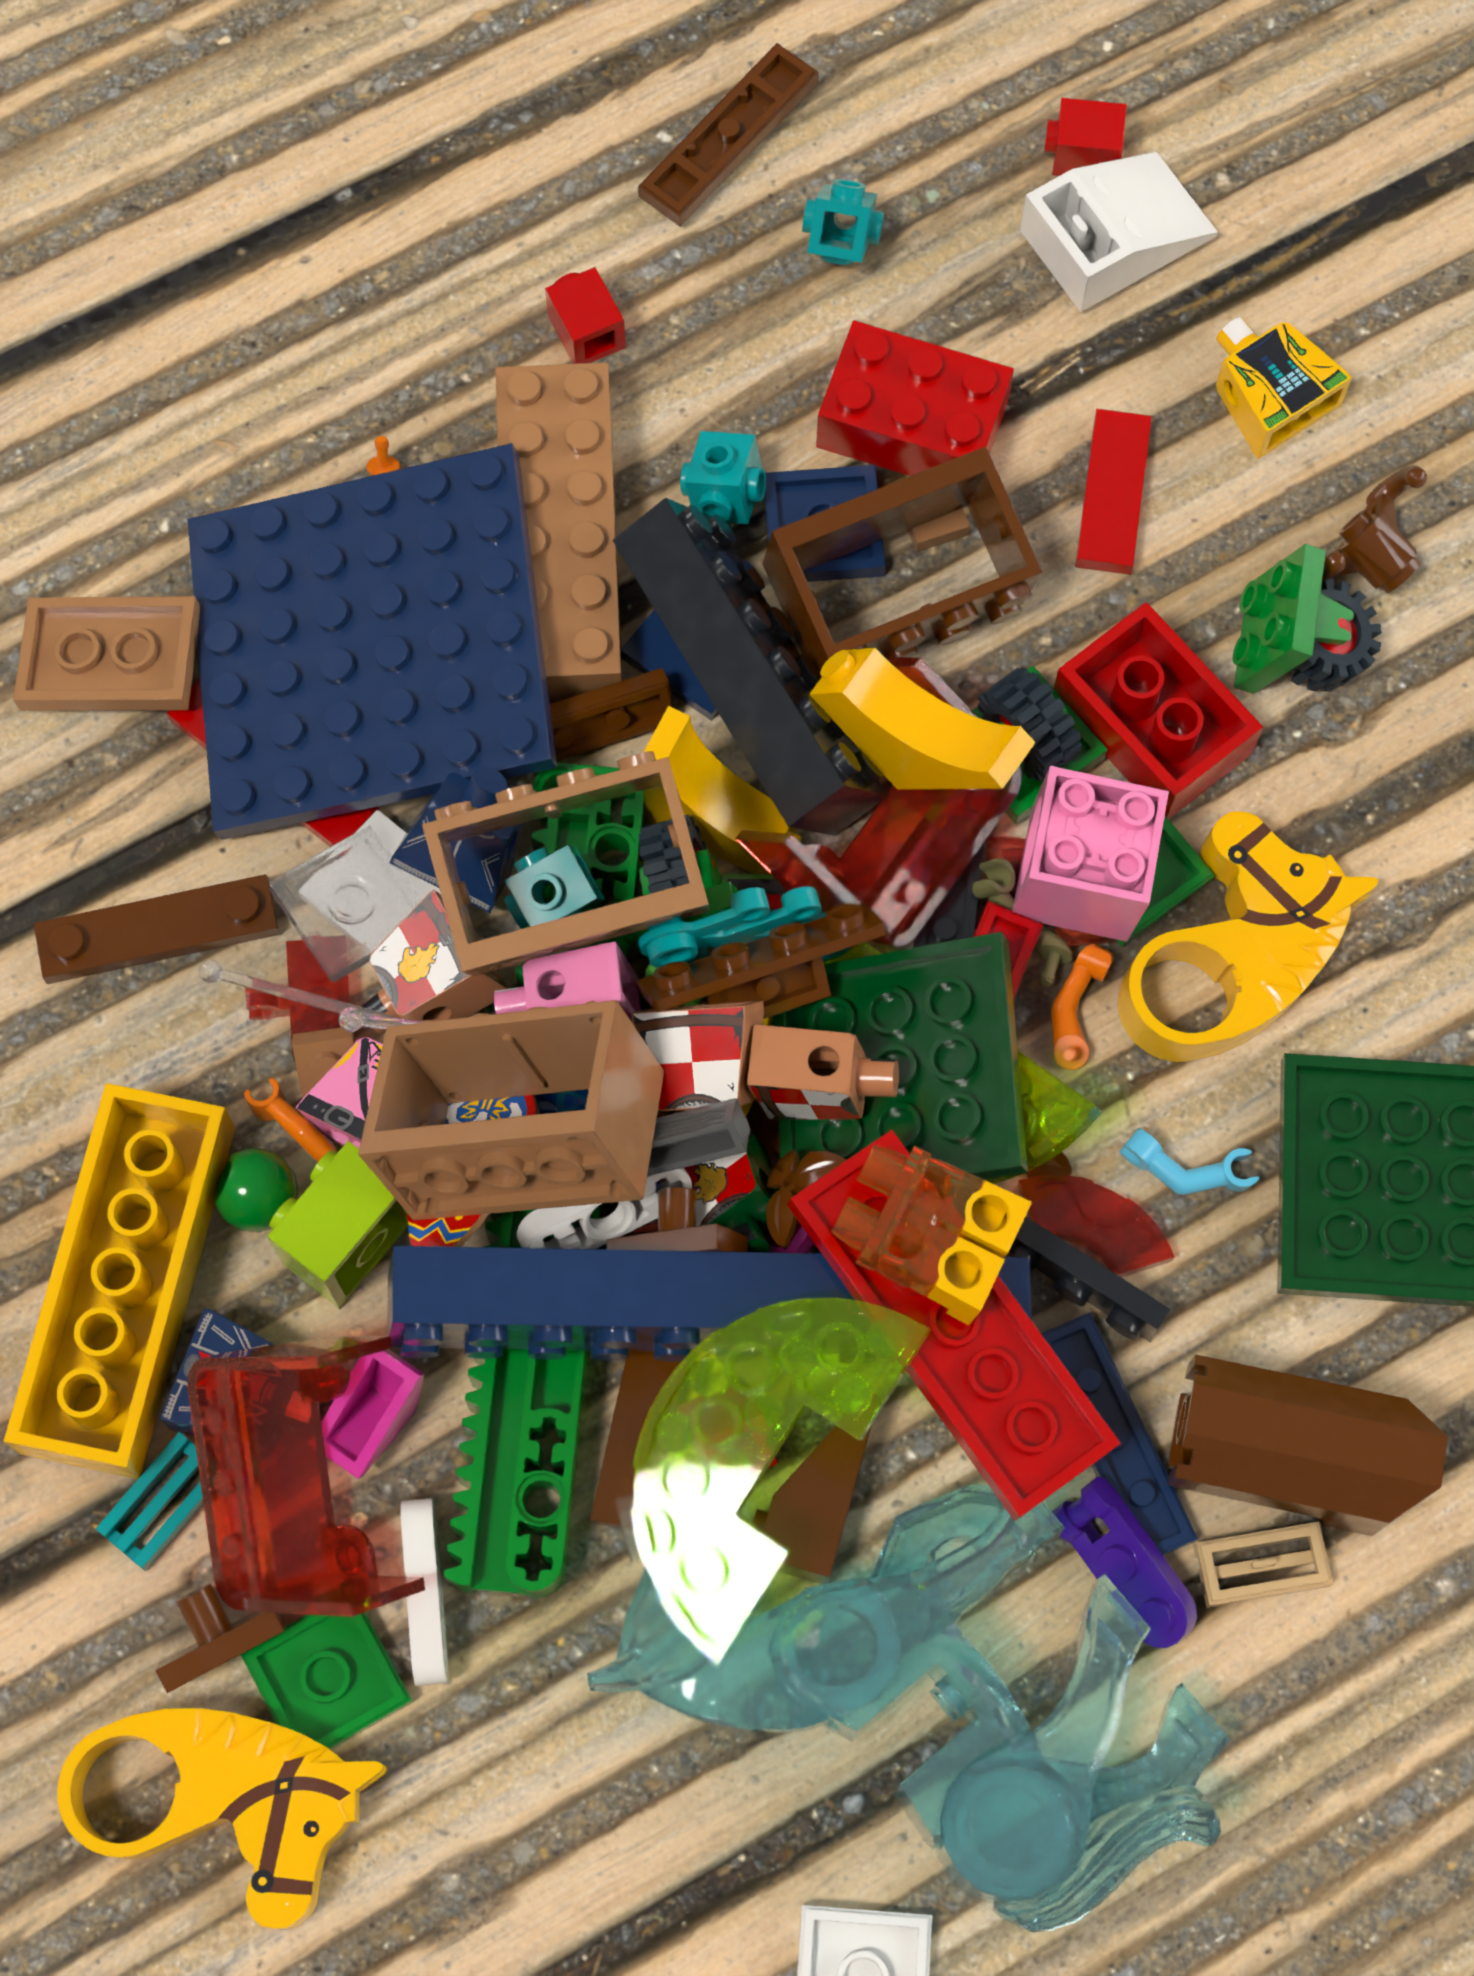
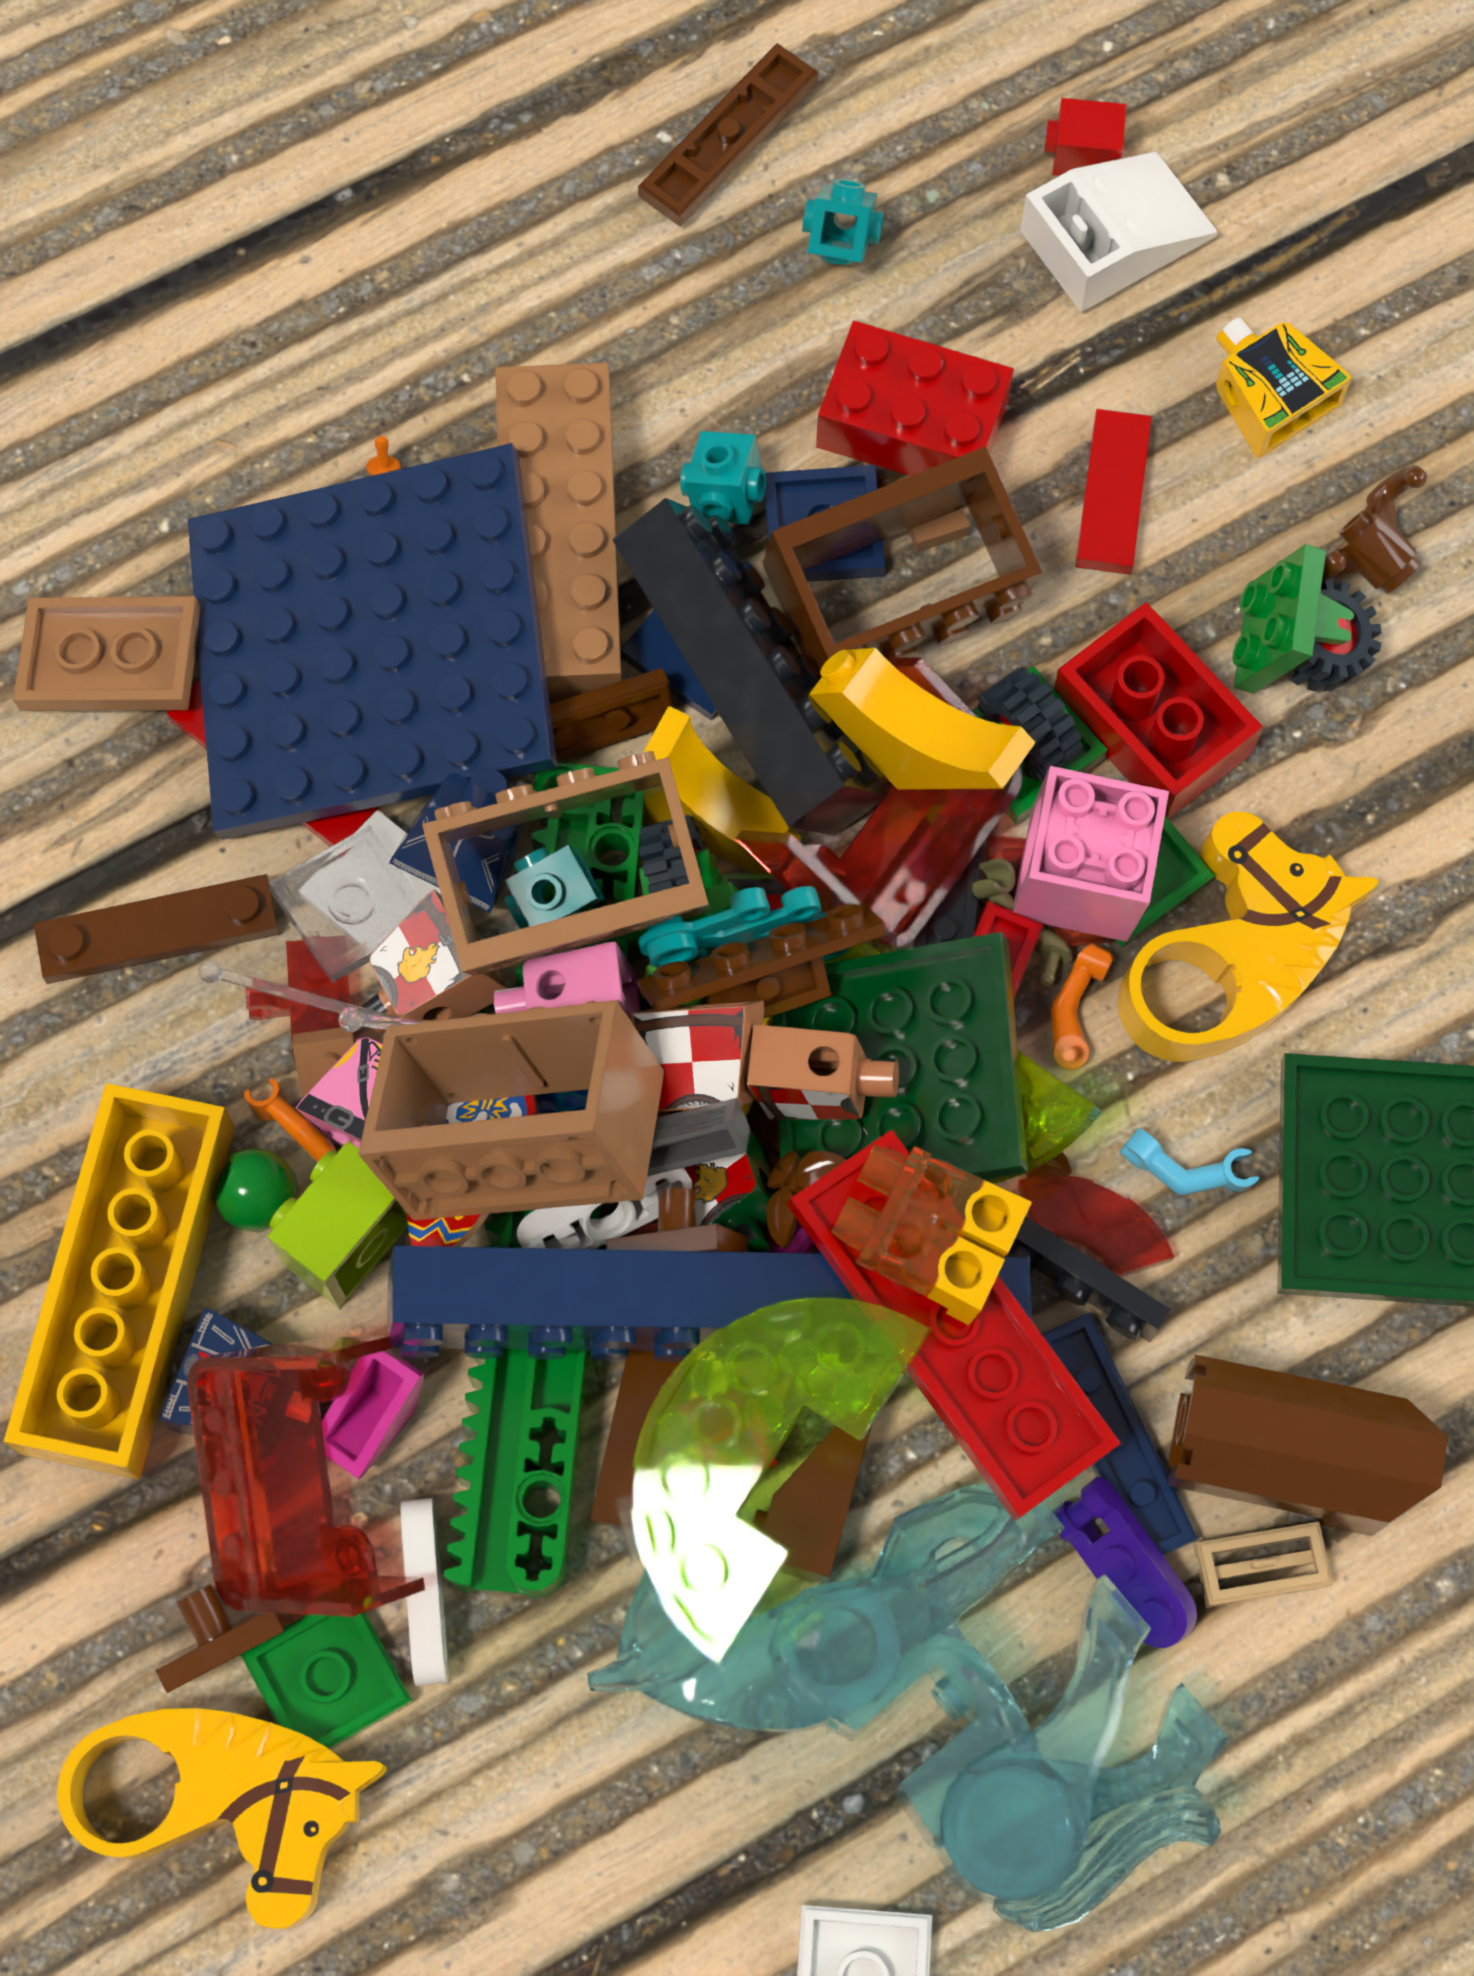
(140, 1490): teal tile -> none
(585, 316): red brick -> none

